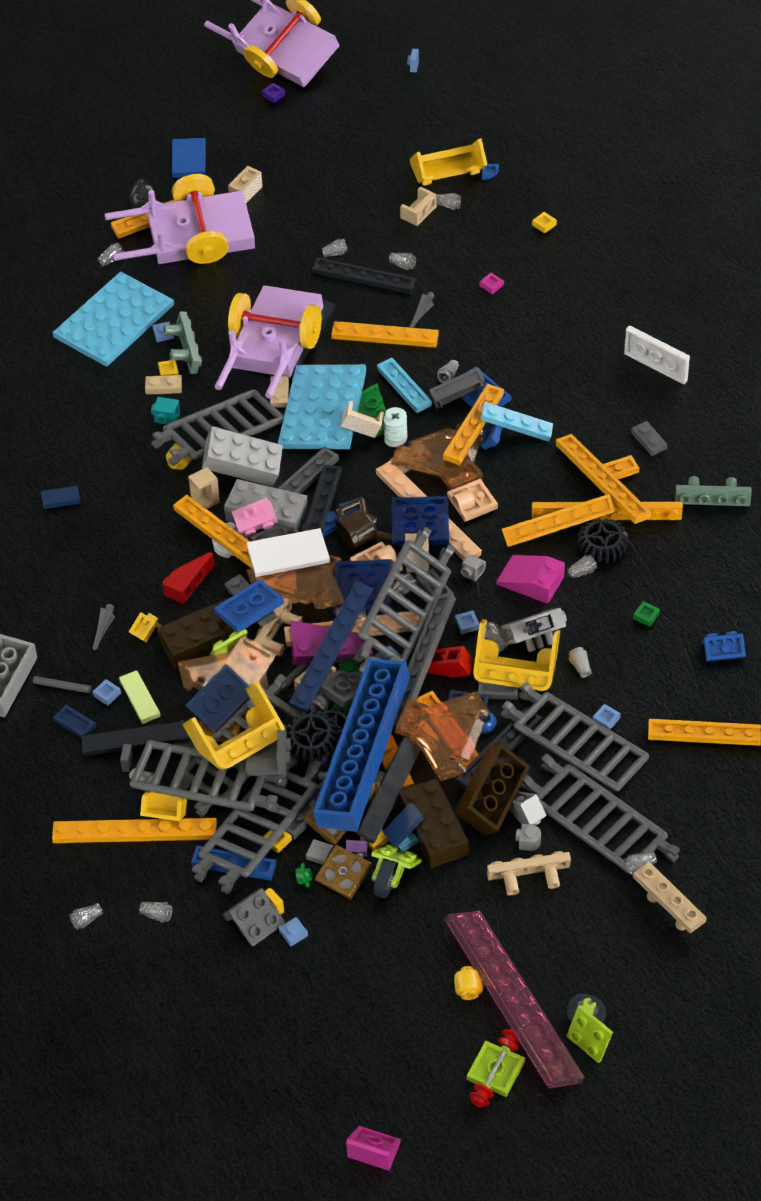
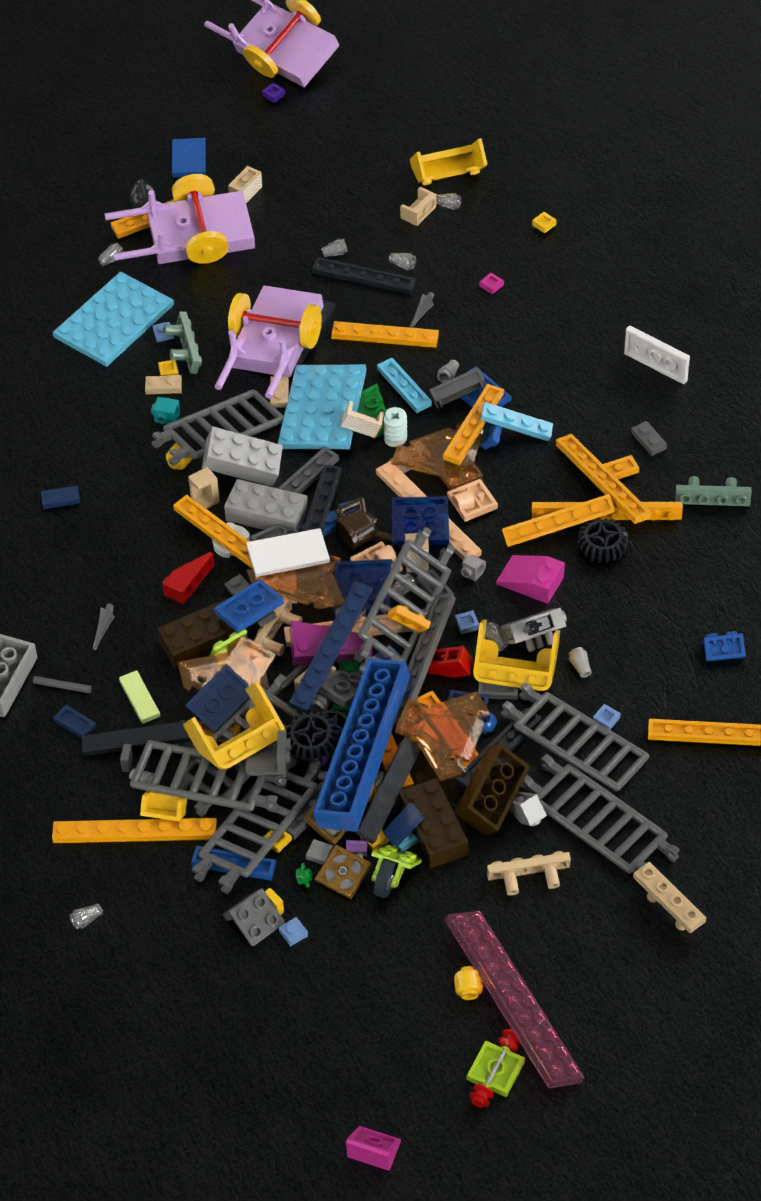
(106, 692): medium blue plate -> none
(144, 626): yellow bracket -> none
(156, 910): clear cone -> none
(255, 517): bright pink brick -> none
(409, 619): none -> light orange plate
(413, 60): medium blue plate -> none
(490, 171): blue tile -> none
(528, 837): light grey plate -> none
(582, 566): clear cone -> none
(587, 1025): lime plate -> none
(636, 861): clear cone -> none
(646, 614): green plate -> none

